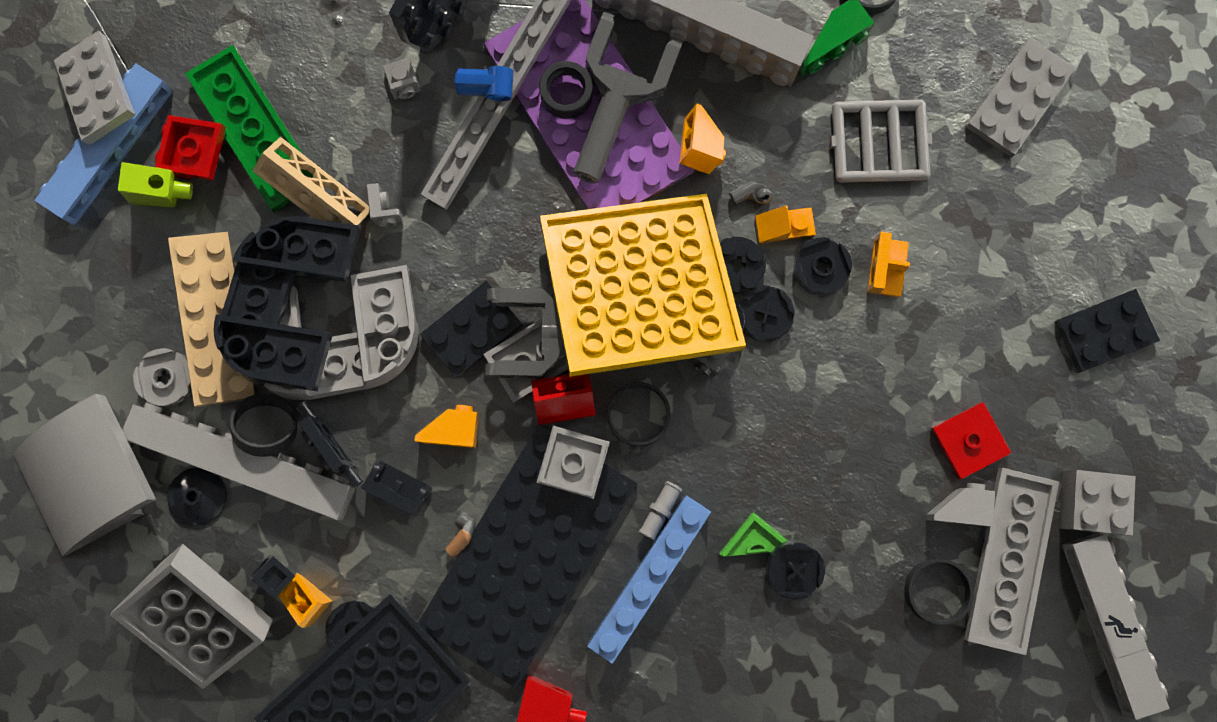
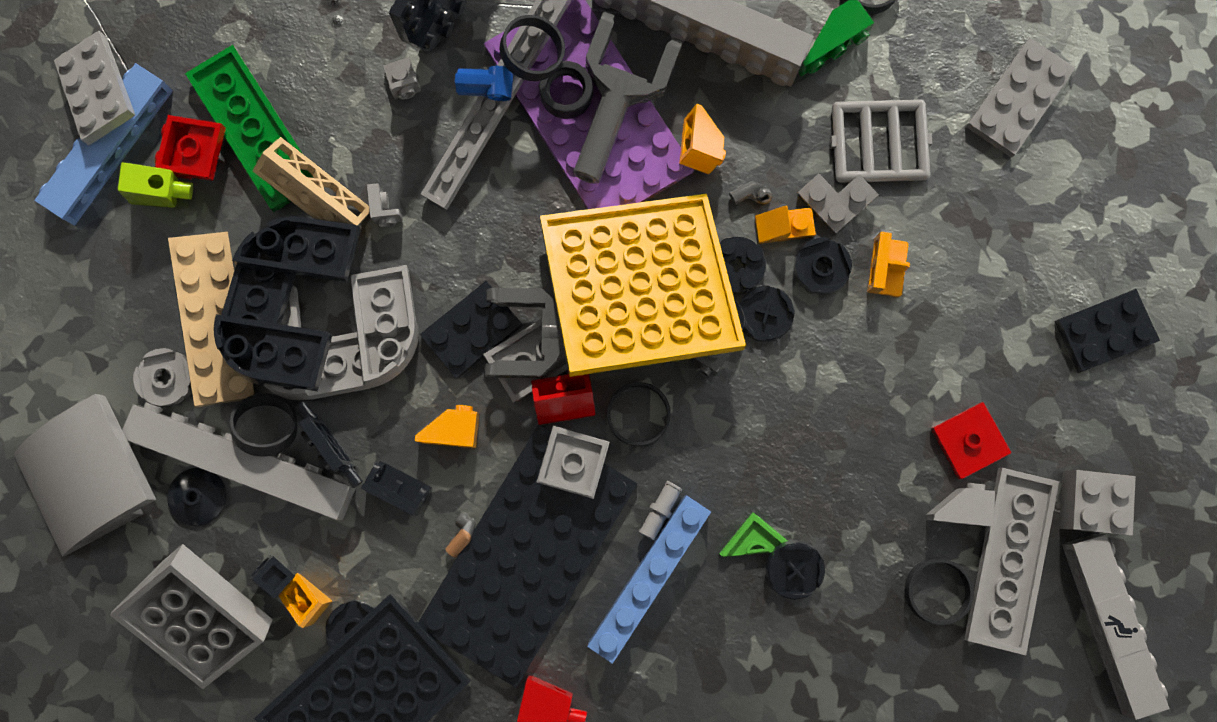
(543, 24): none -> black tyre
(834, 207): none -> light grey plate

